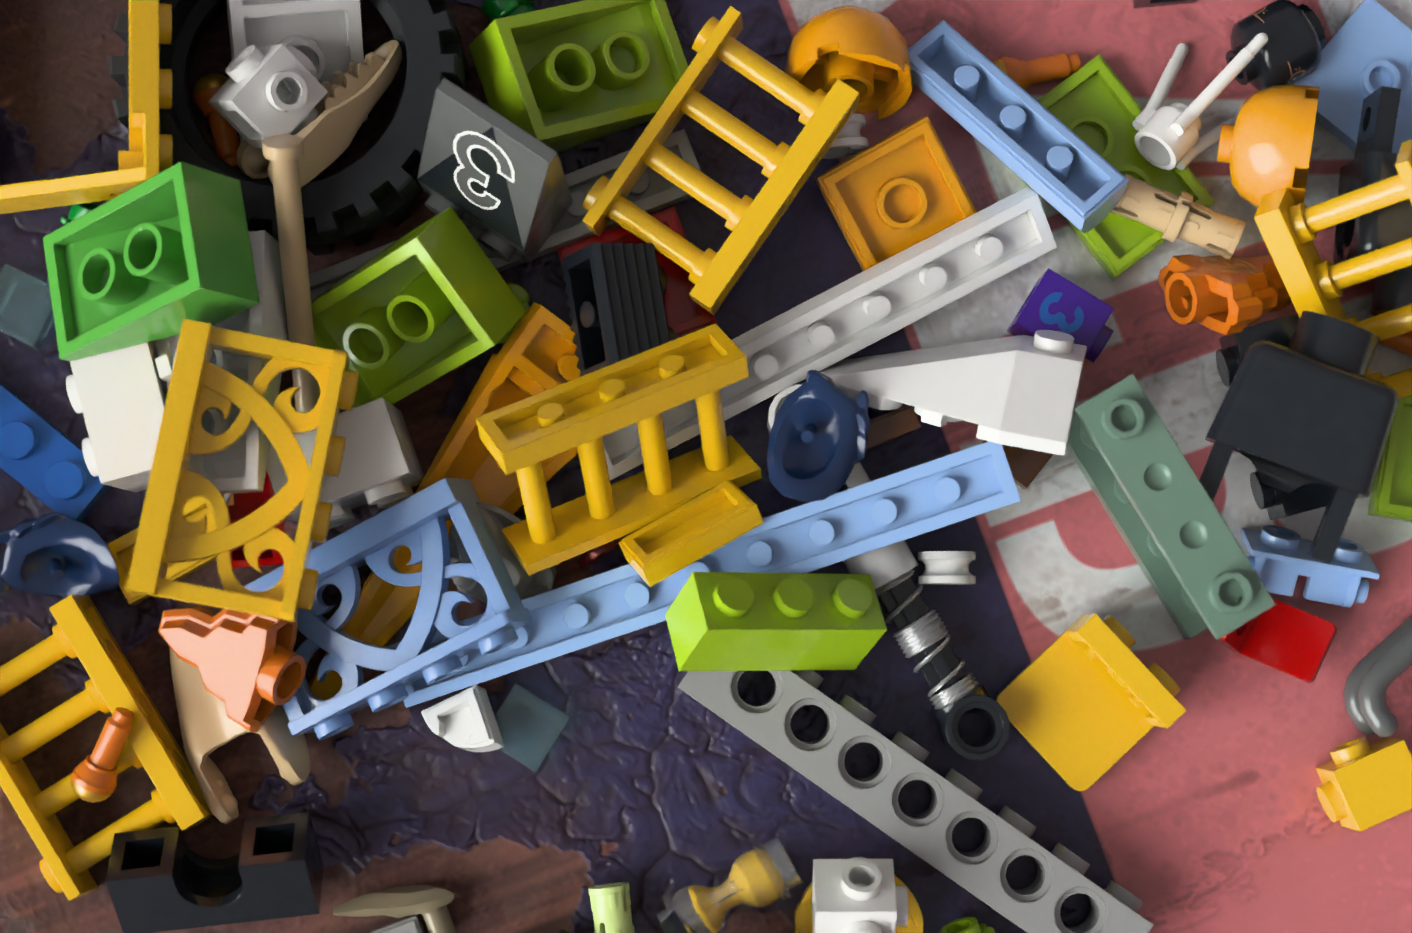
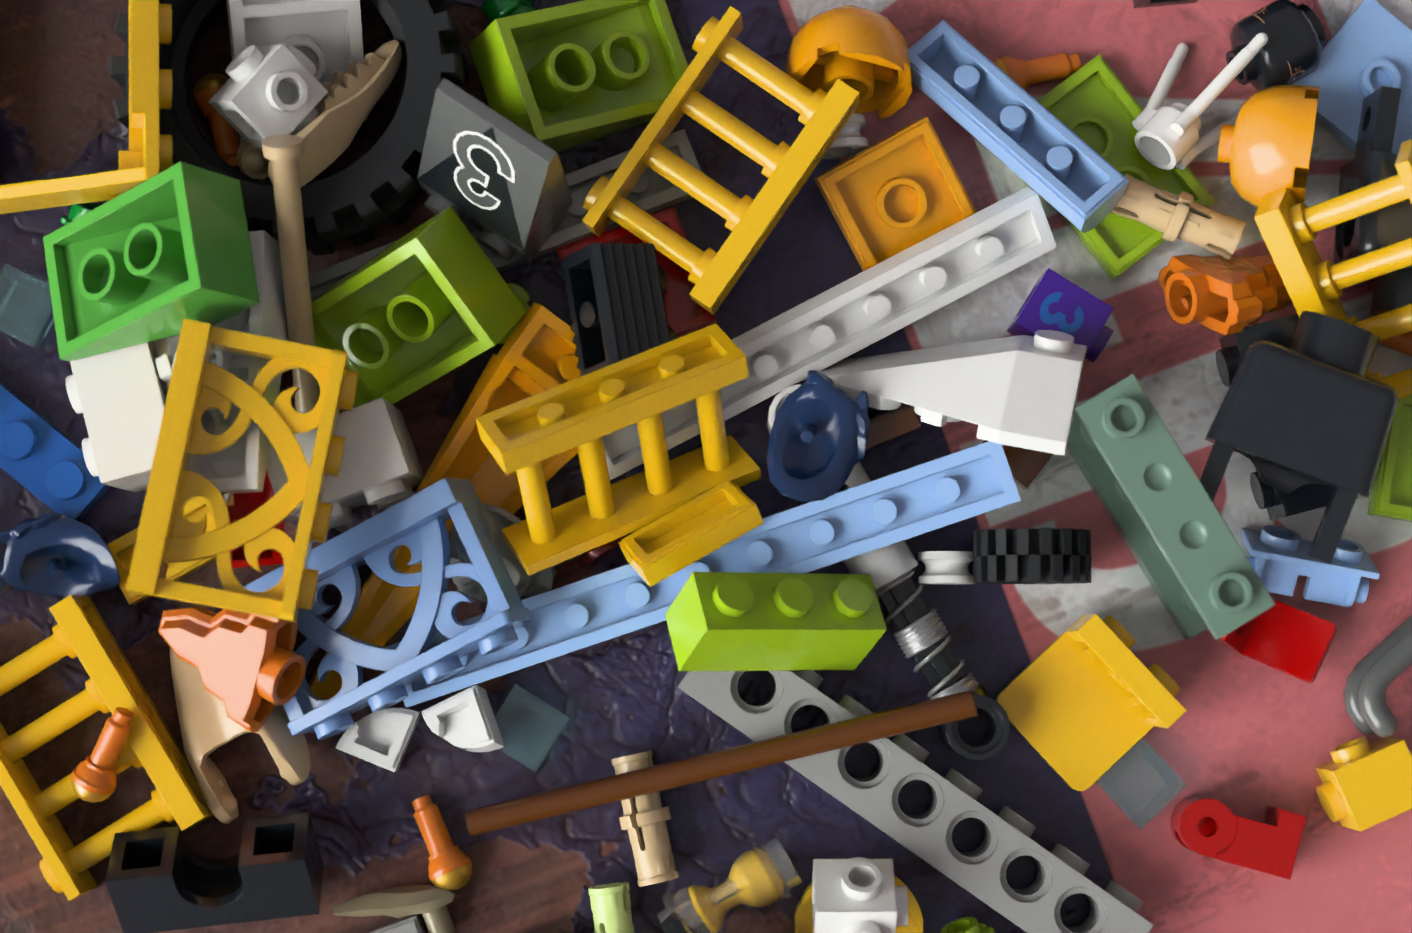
(381, 736): none -> white tile
(448, 865): none -> orange piece
(647, 827): none -> tan pin
(722, 762): none -> reddish brown piece
(1032, 556): none -> black tyre
(1141, 784): none -> clear light blue tile
(1216, 832): none -> red leg

